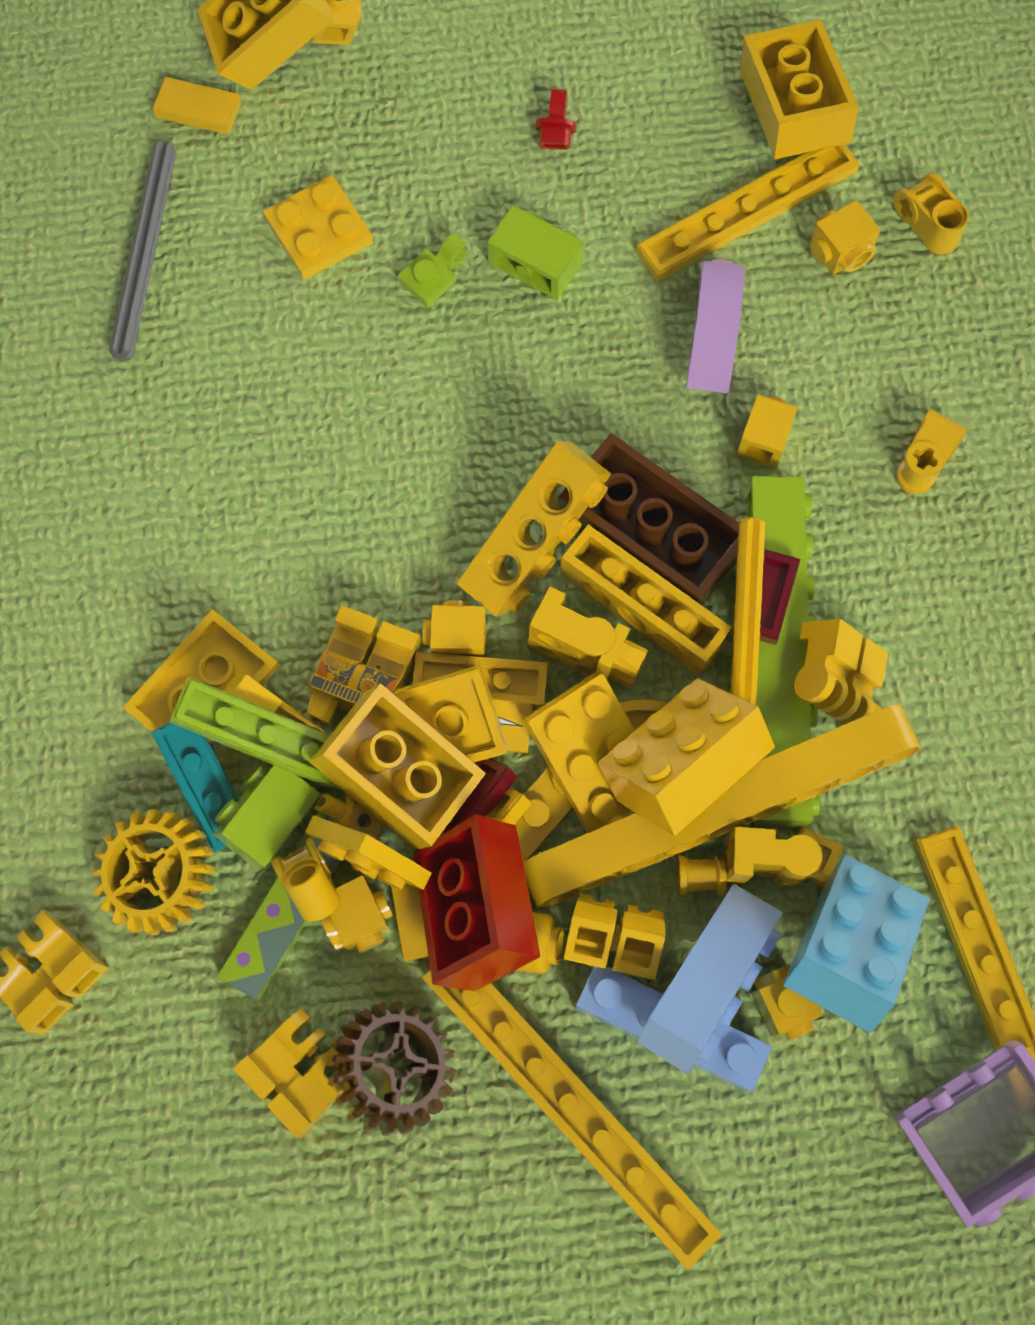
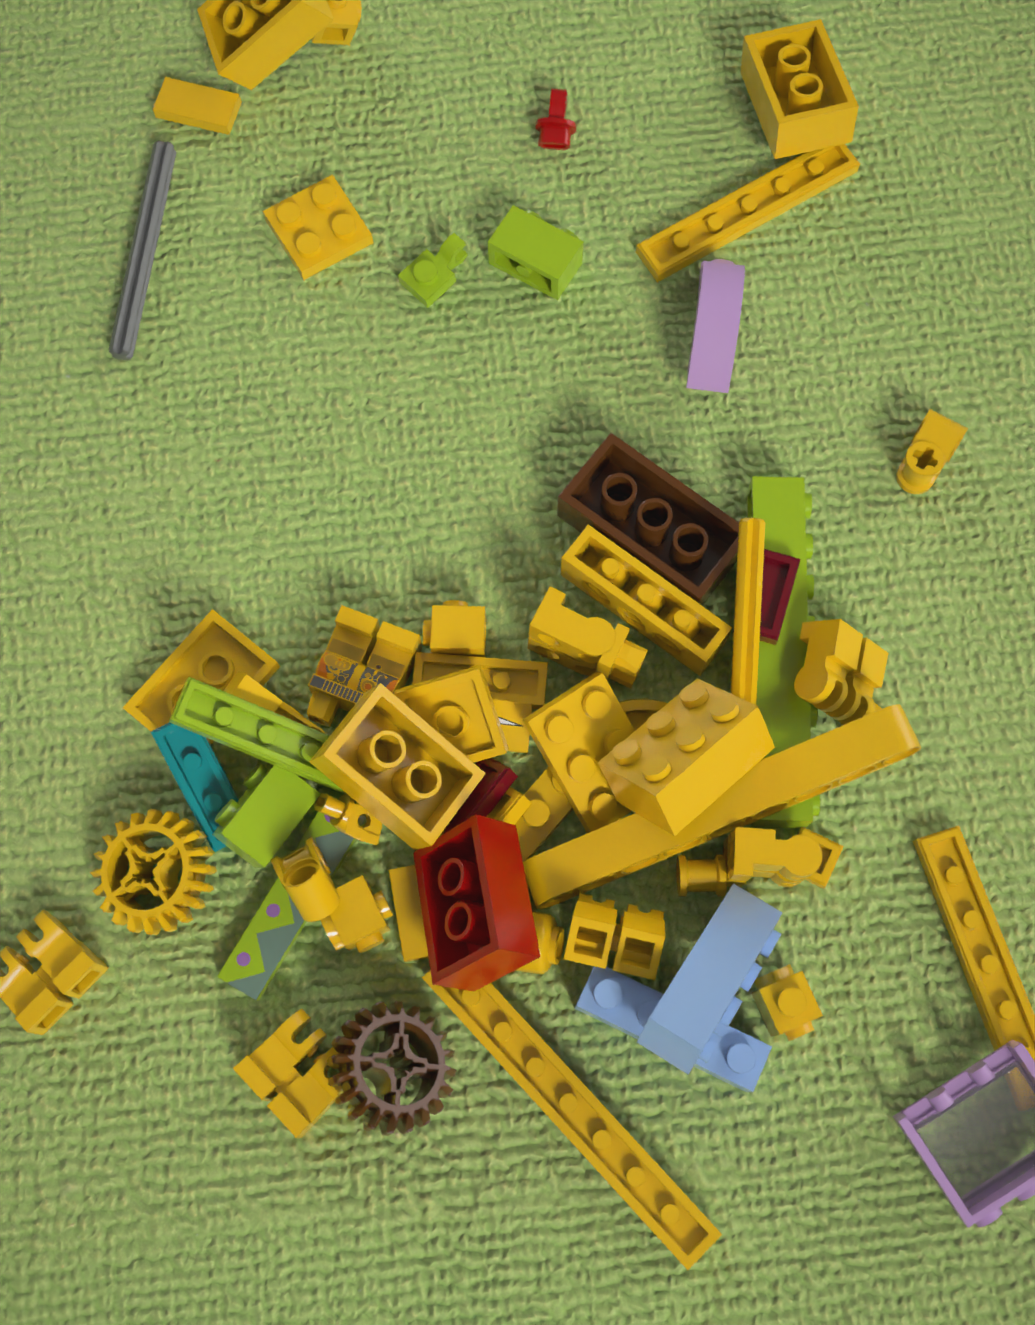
(367, 854): yellow plate -> none
(487, 575): yellow brick -> none
(767, 430): yellow brick -> none
(844, 238): yellow brick -> none
(857, 944): medium azure brick -> none
(933, 213): yellow piece -> none

